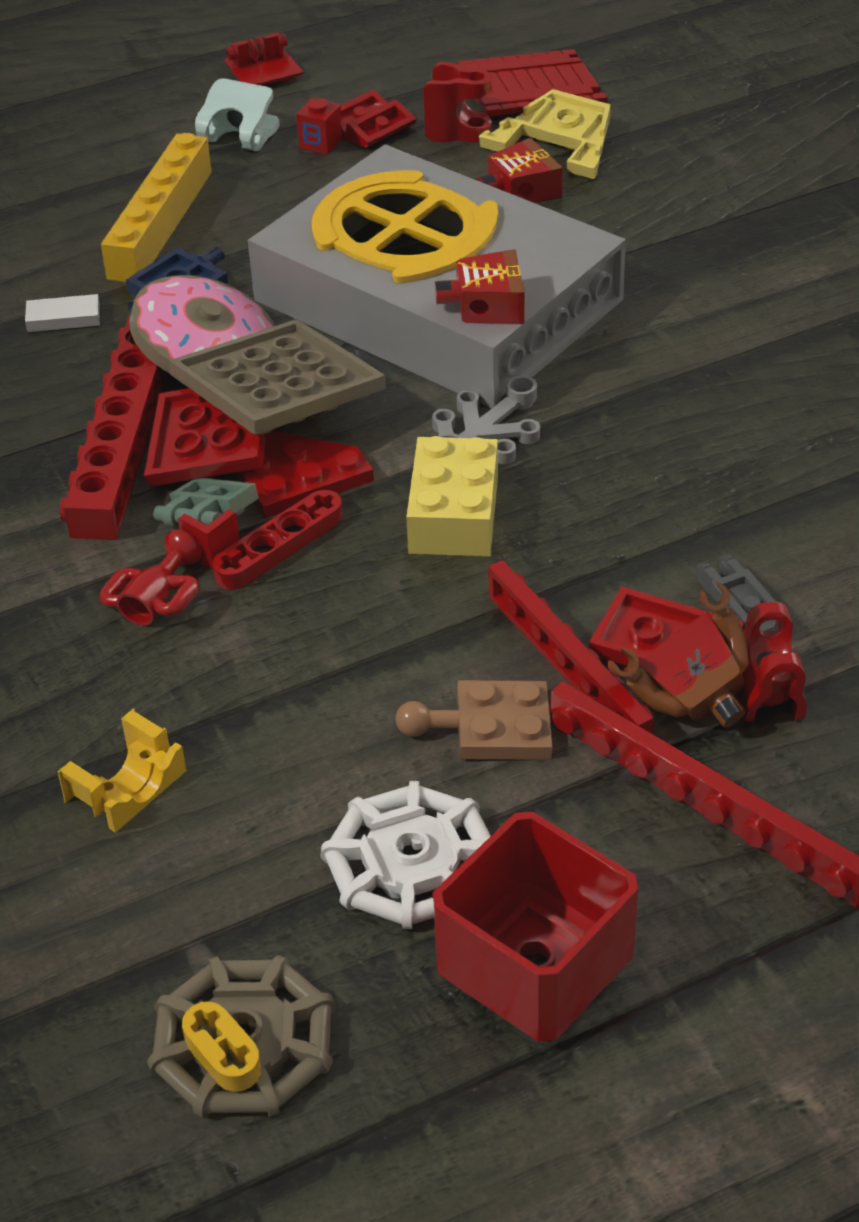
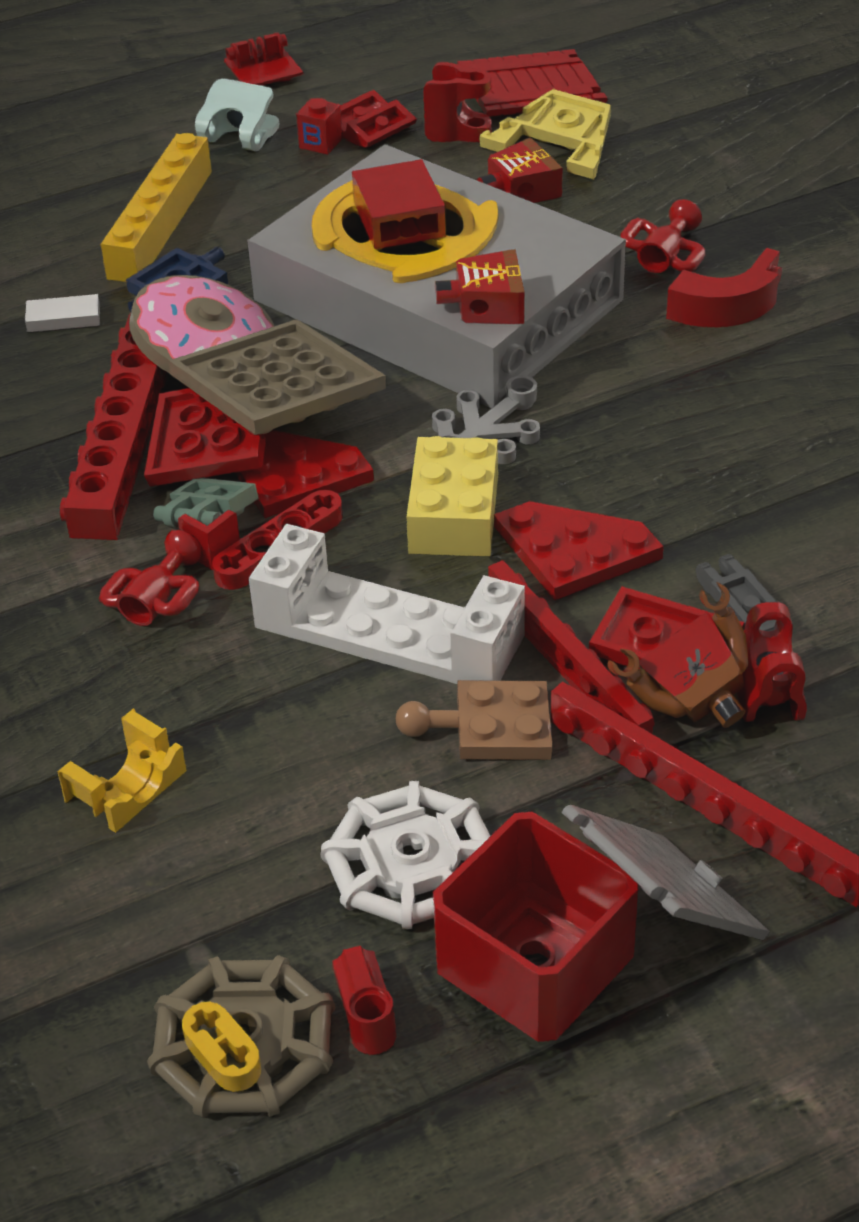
(365, 1000): none -> red piece
(398, 204): none -> red brick
(423, 635): none -> white plate
(575, 547): none -> red plate
(664, 242): none -> red piece
(667, 874): none -> light grey door
(727, 300): none -> red arch

